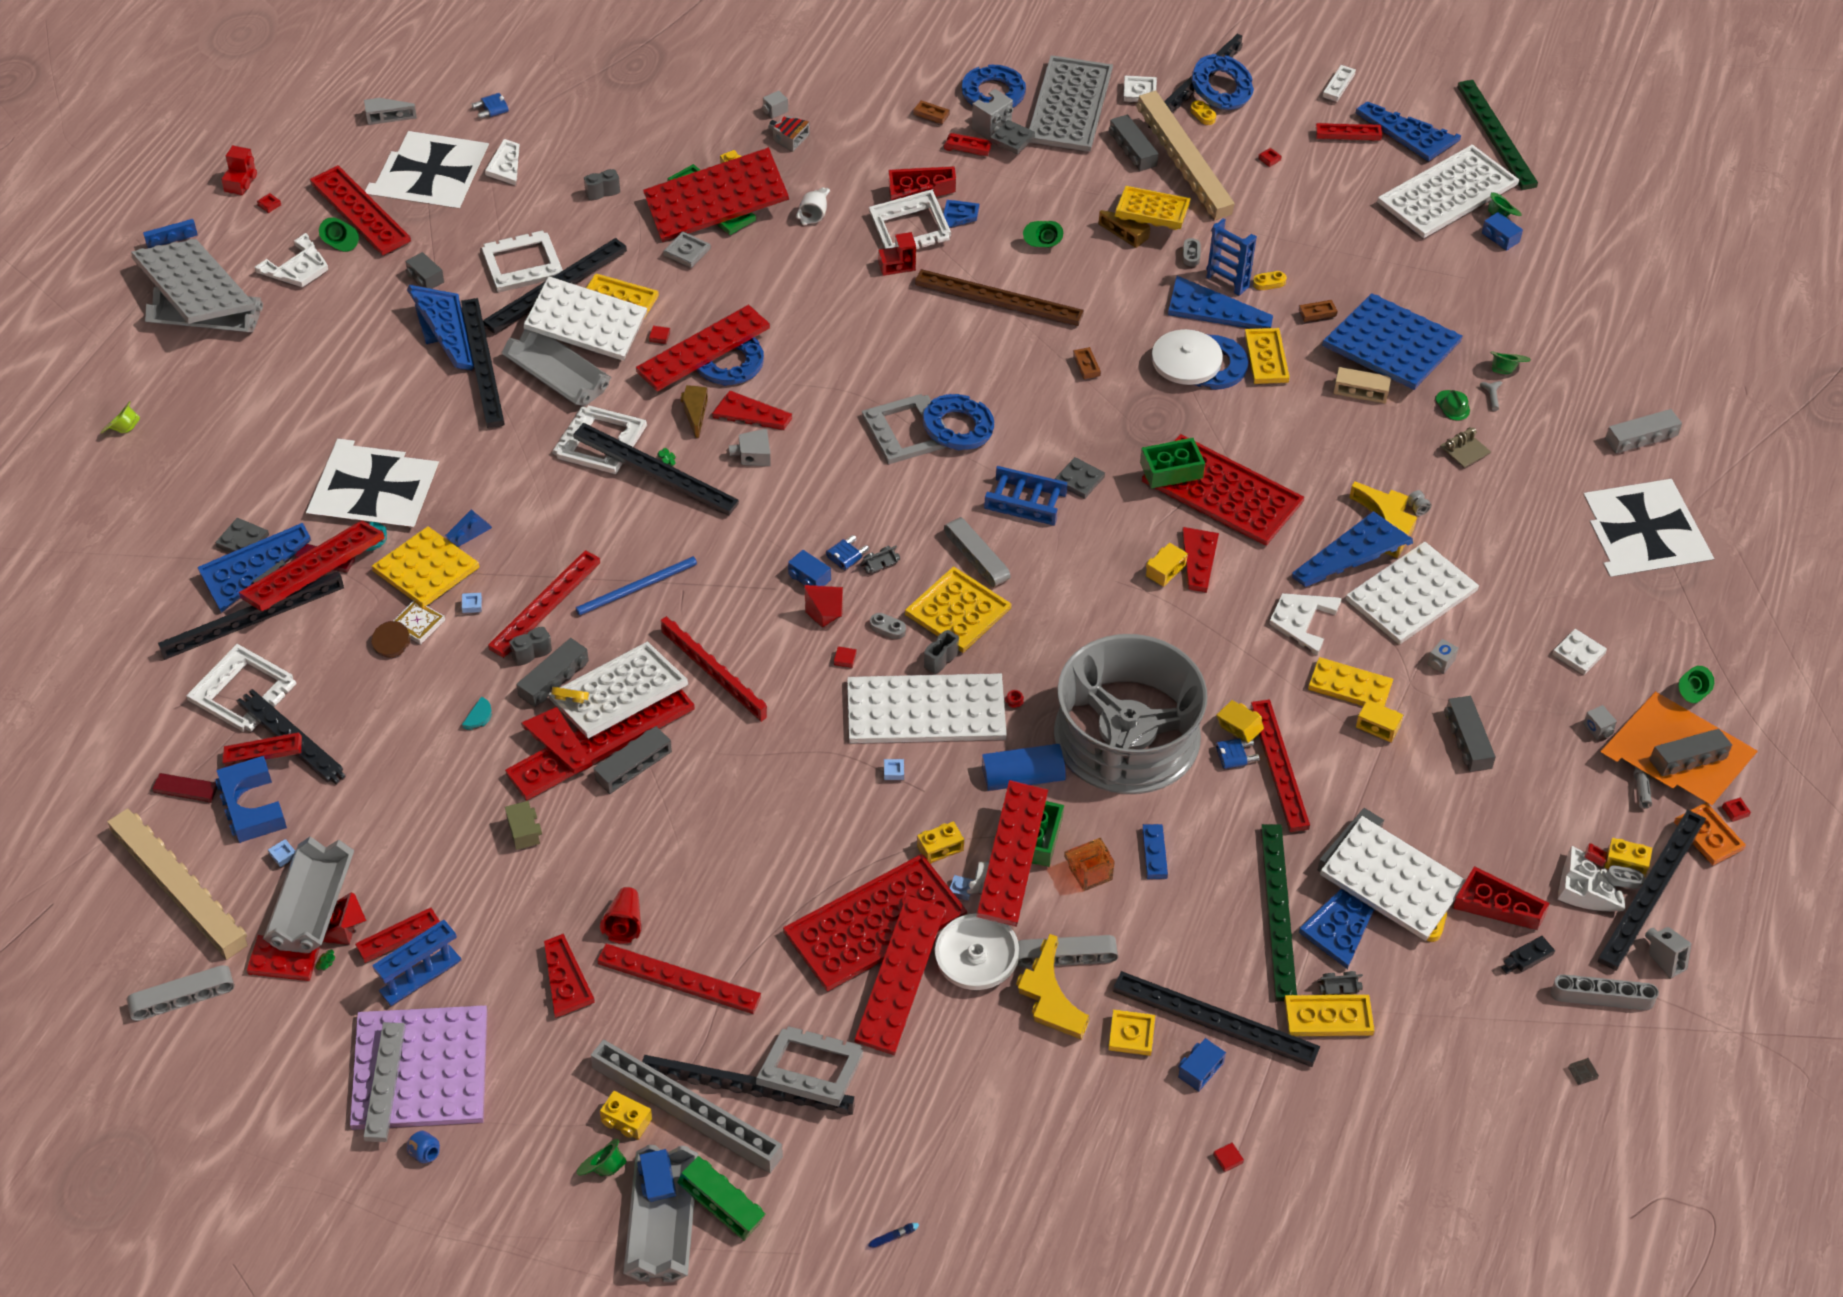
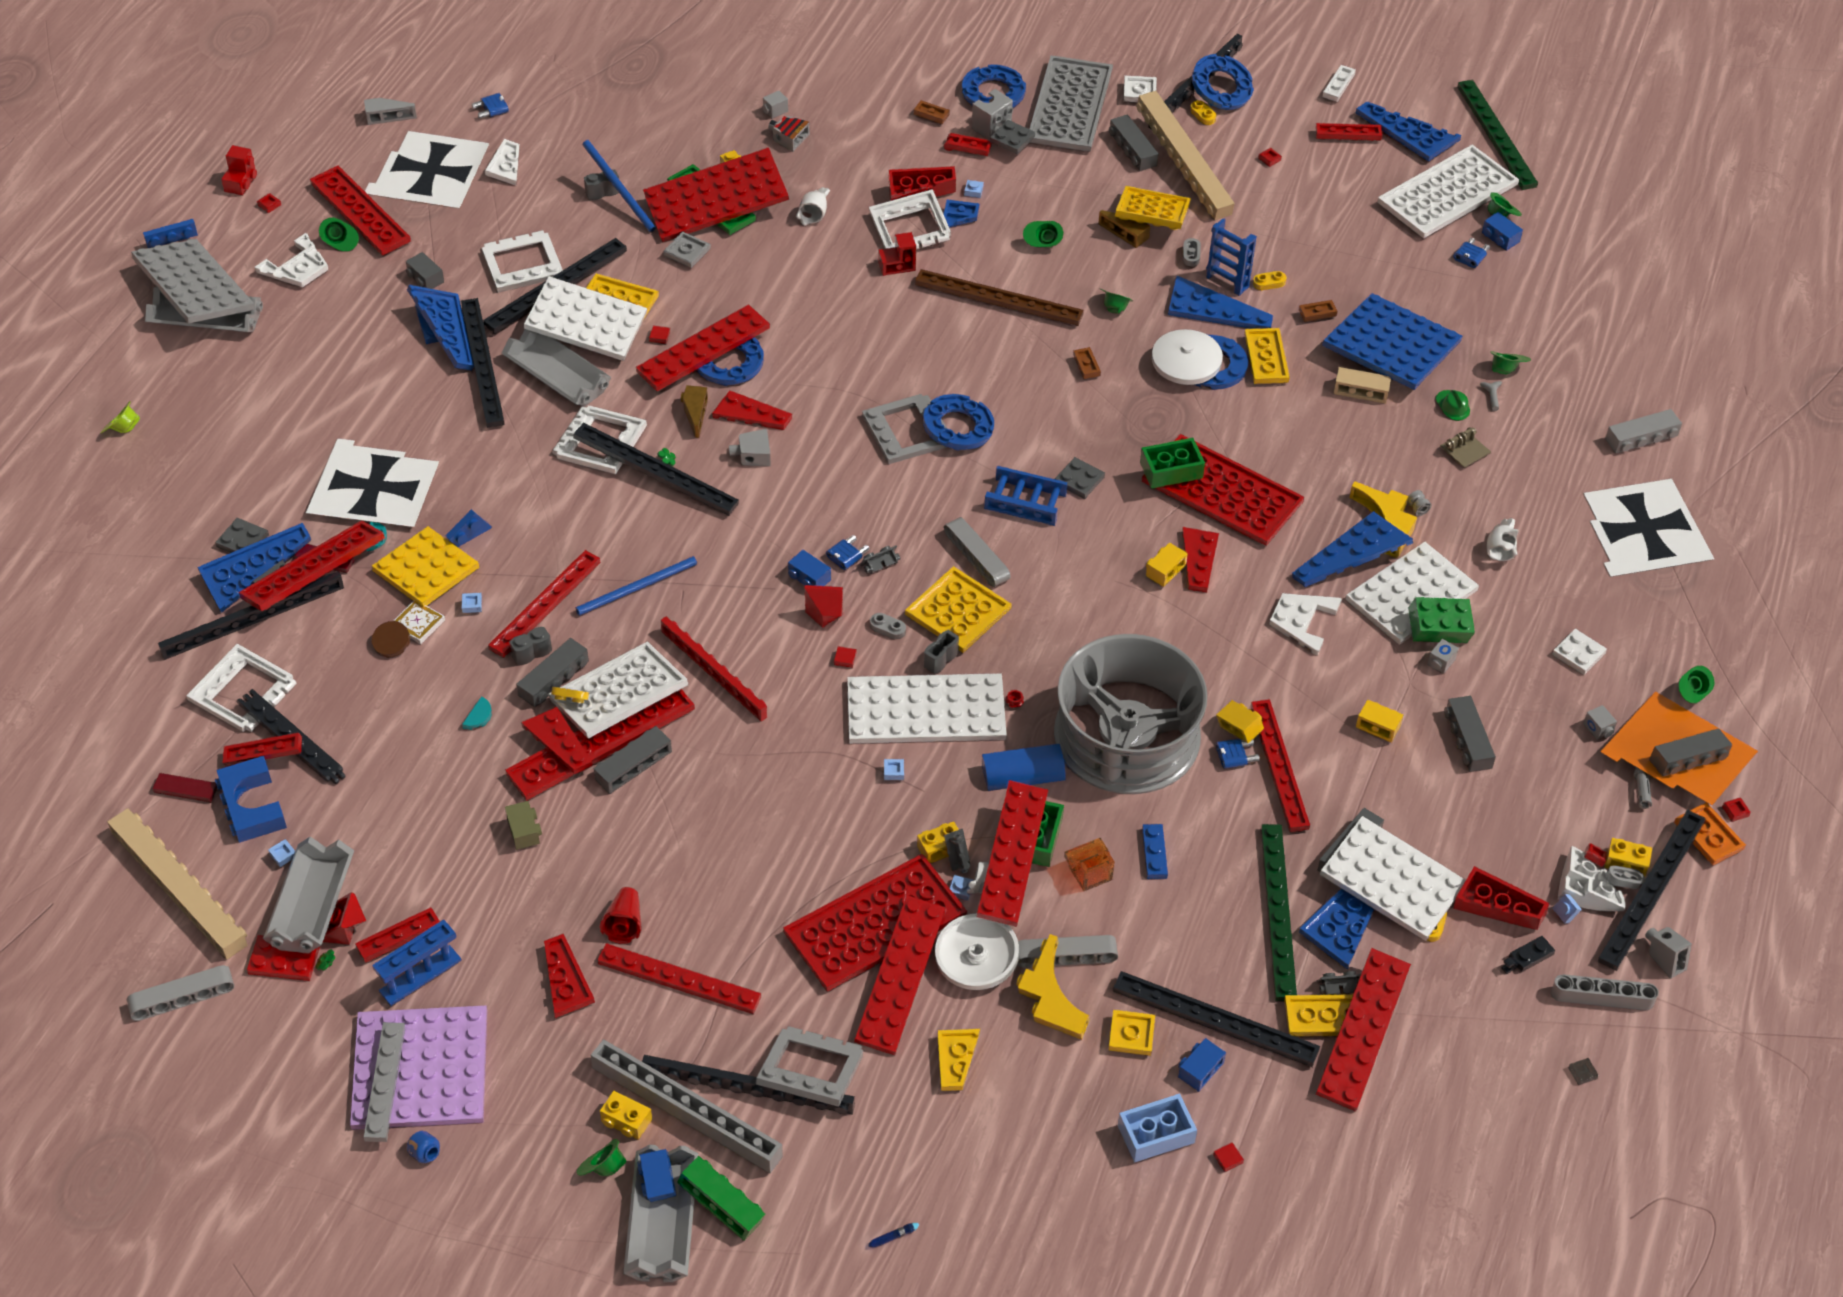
(619, 186): none -> blue piece
(955, 1056): none -> yellow wing
(957, 851): none -> dark grey hinge
(974, 188): none -> light blue plate
(1115, 303): none -> green piece
(1157, 1128): none -> light blue brick
(1349, 683): yellow plate -> none
(1363, 1029): none -> red plate
(1441, 619): none -> green brick
(1471, 254): none -> blue piece
(1503, 541): none -> white piece
(1567, 908): none -> light blue plate

